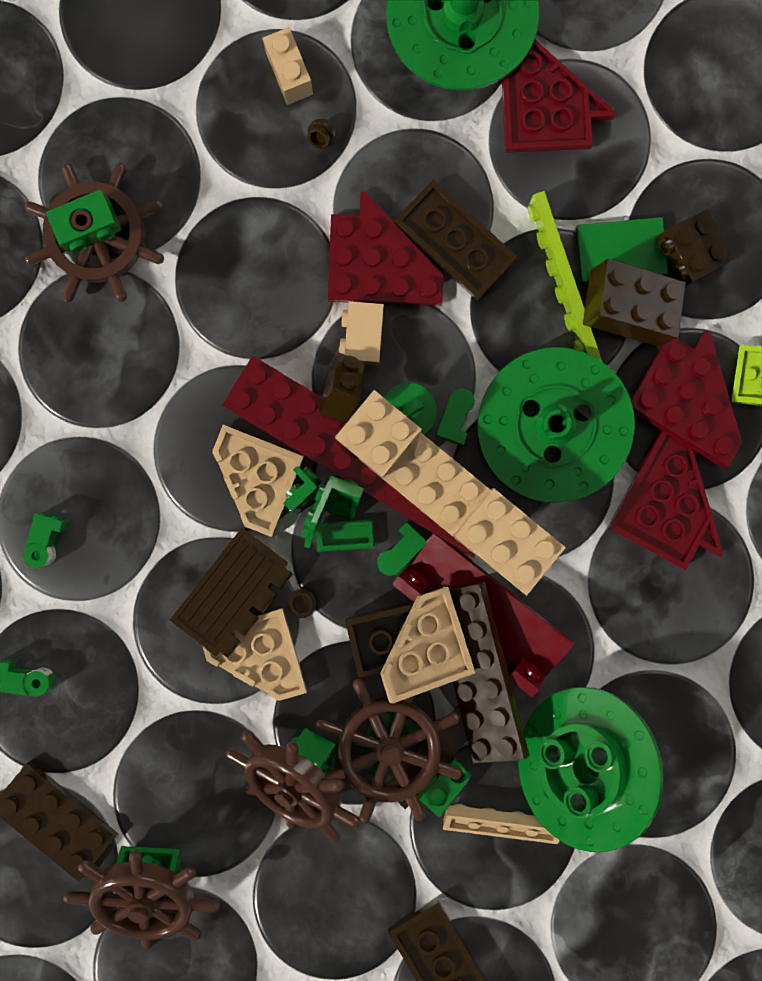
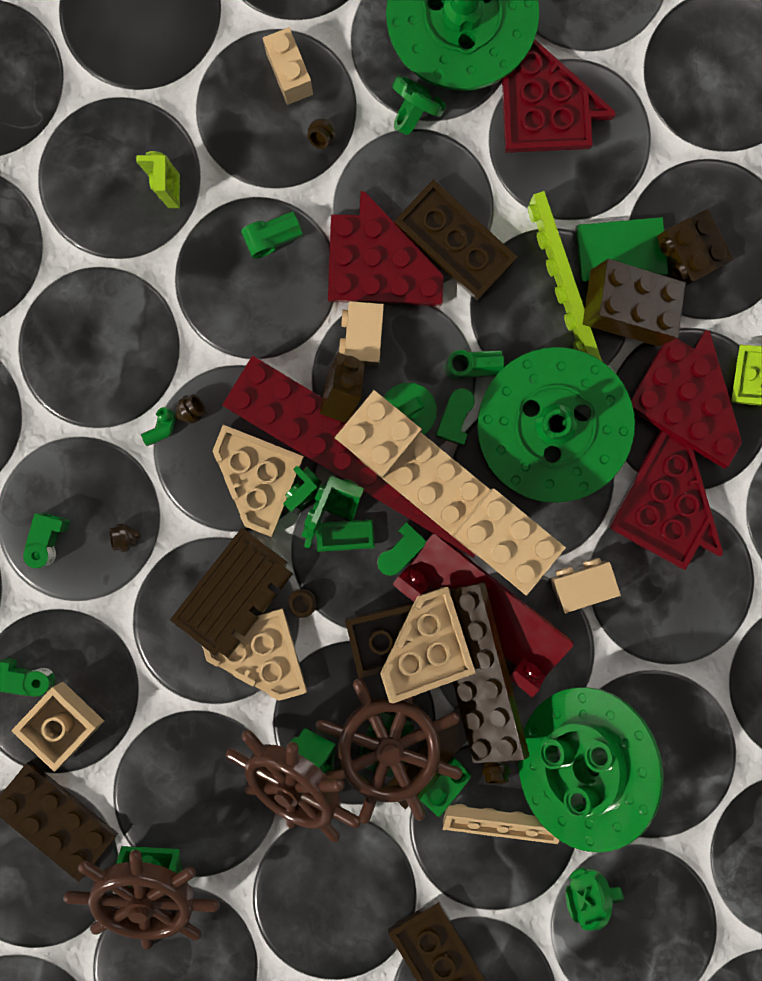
(58, 726): none -> tan brick
(85, 221): reddish brown brick -> none
(123, 537): none -> dark brown plate
(163, 177): none -> lime bracket
(163, 428): none -> green arm
(190, 409): none -> dark brown plate
(265, 236): none -> green piece
(415, 103): none -> green tile
(477, 364): none -> green piece
(496, 772): none -> dark brown plate
(584, 585): none -> tan brick
(591, 899): none -> green tile

